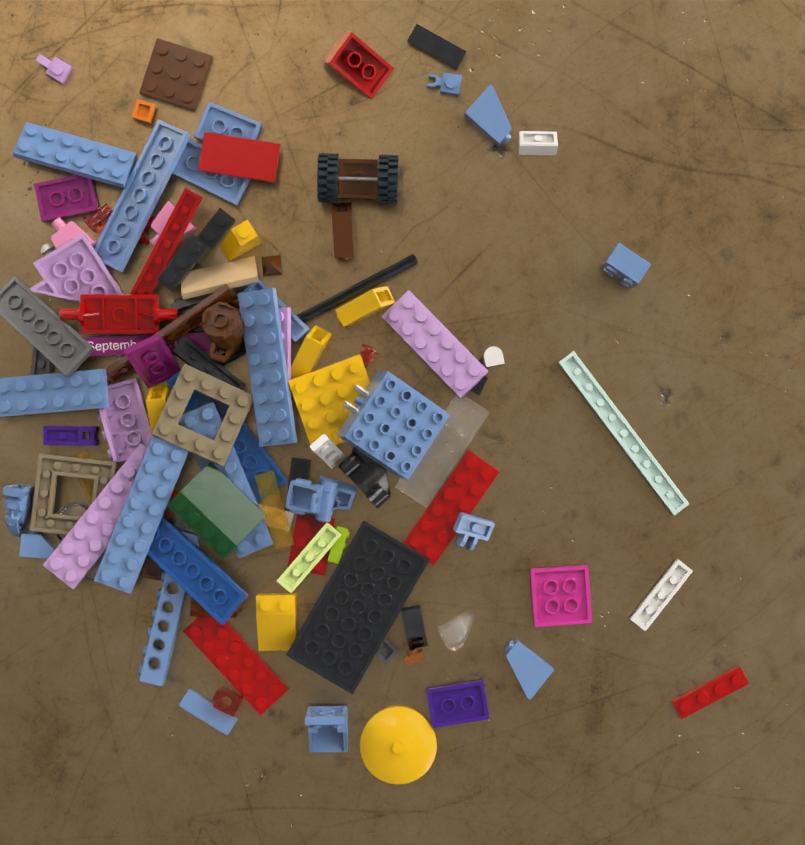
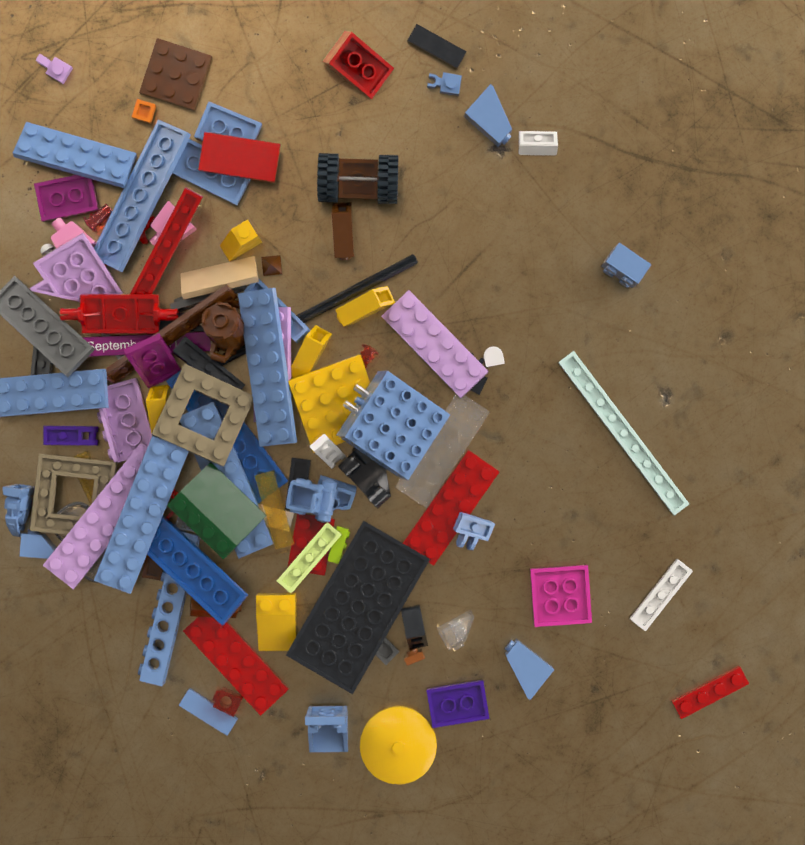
(196, 250): black bracket -> none

